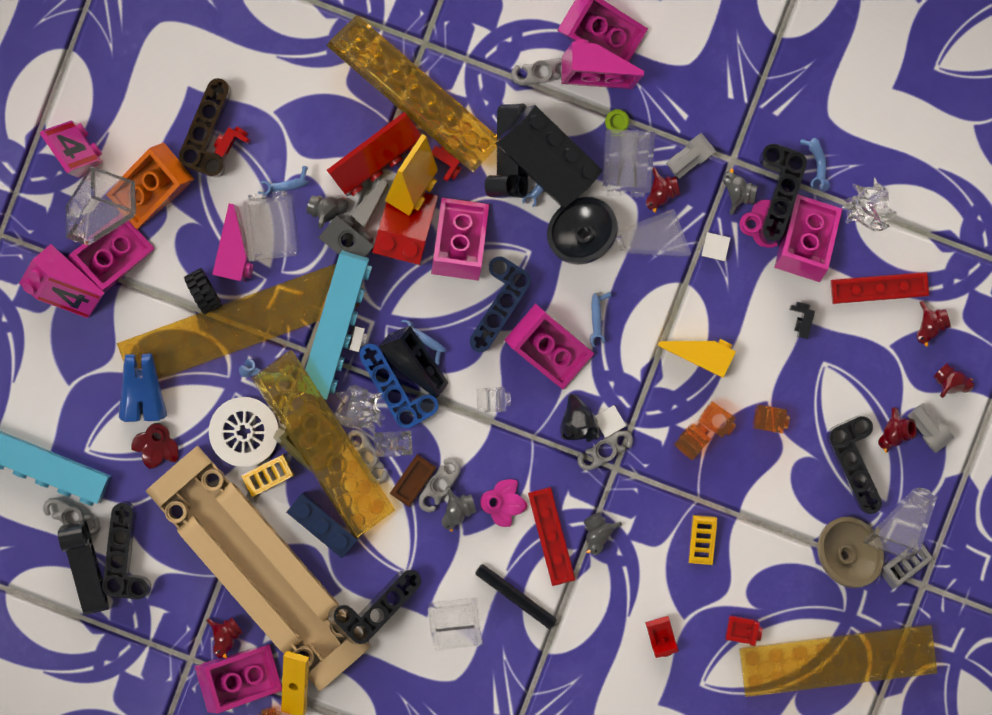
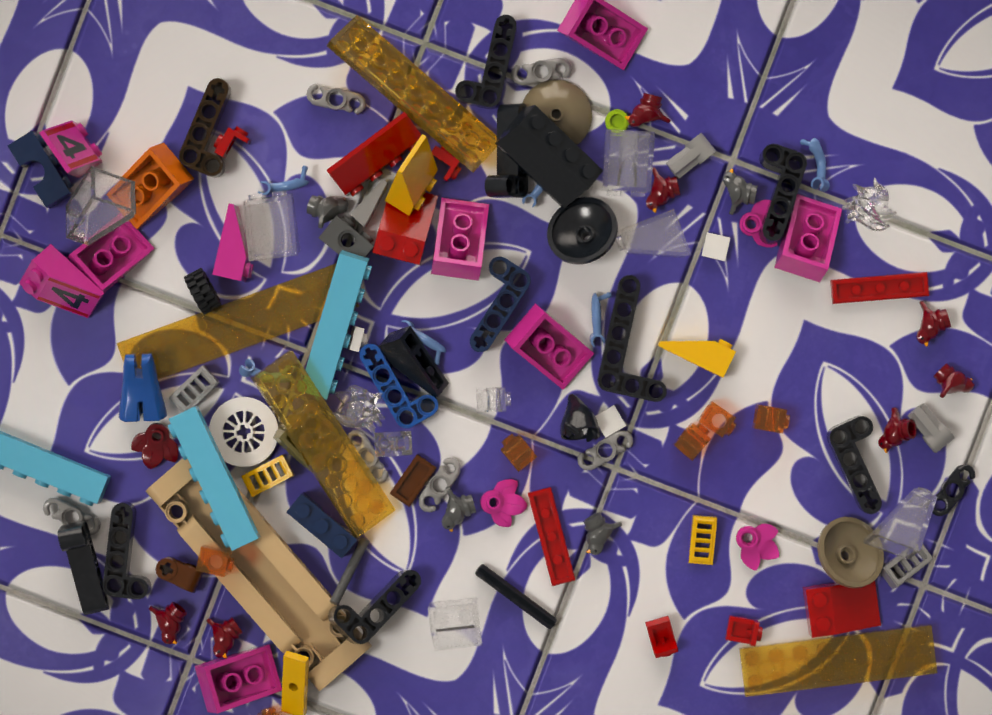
(54, 186): none -> dark blue arch
(169, 621): none -> dark red animal
(183, 574): none -> reddish brown piece
(205, 566): none -> clear orange brick
(212, 380): none -> light grey slope
(214, 478): none -> medium azure brick
(345, 105): none -> light grey piece
(349, 571): none -> dark grey bar
(493, 61): none -> black beam
(517, 451): none -> clear orange brick
(569, 100): none -> dark tan dish
(595, 66): dark pink slope -> none
(621, 346): none -> black beam
(647, 111): none -> dark red animal
(759, 547): none -> dark pink plate
(803, 324): black bracket -> none
(840, 609): none -> red slope
(962, 484): none -> black piece

